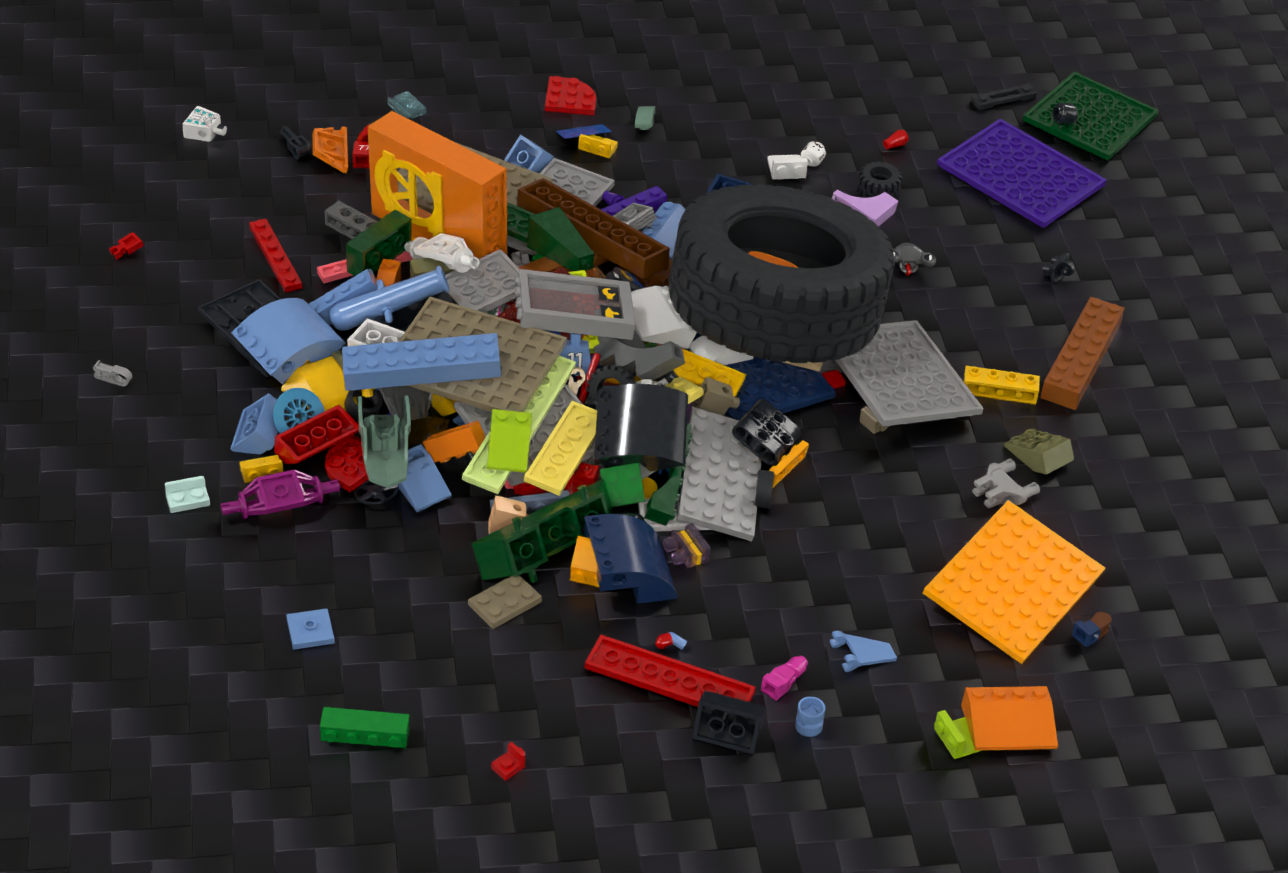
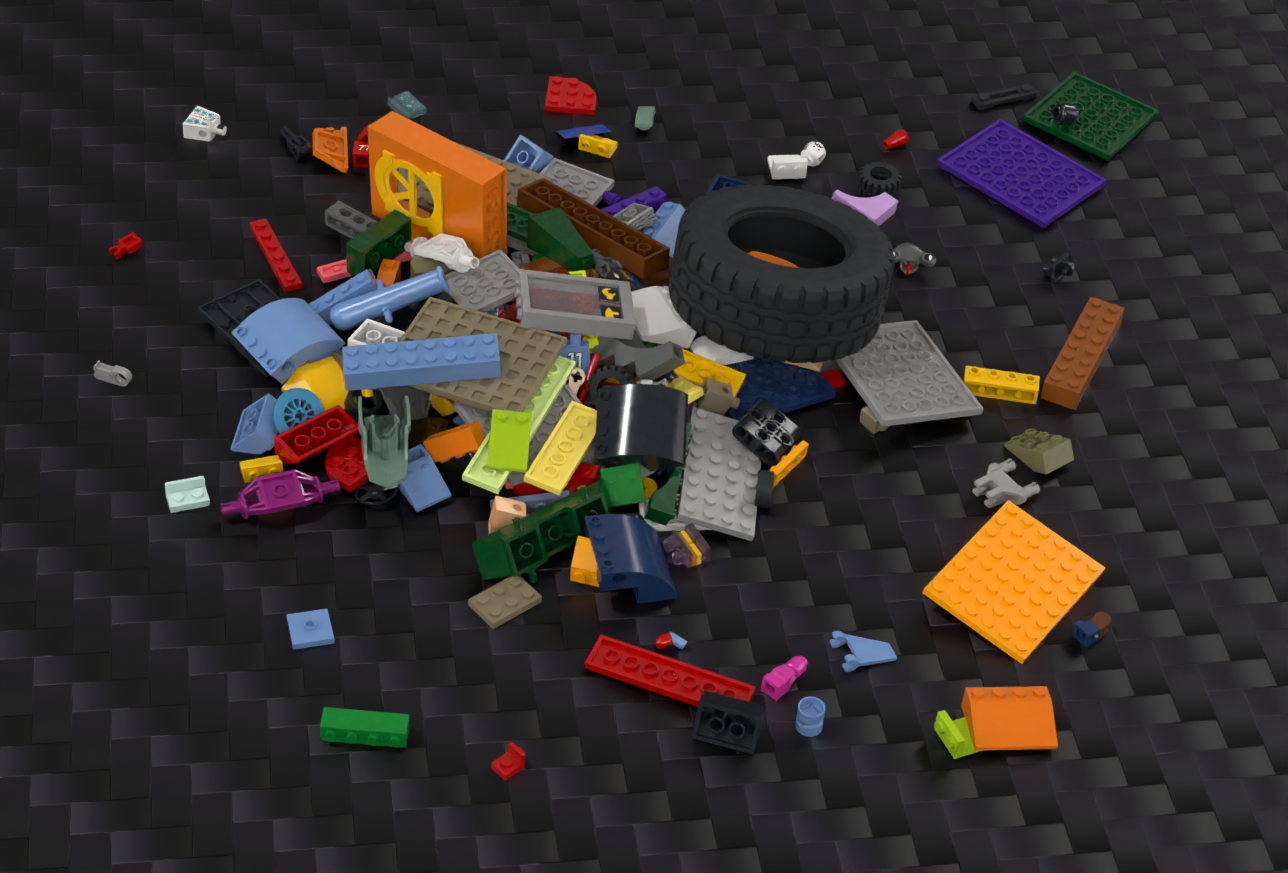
(604, 264): none -> dark grey connector

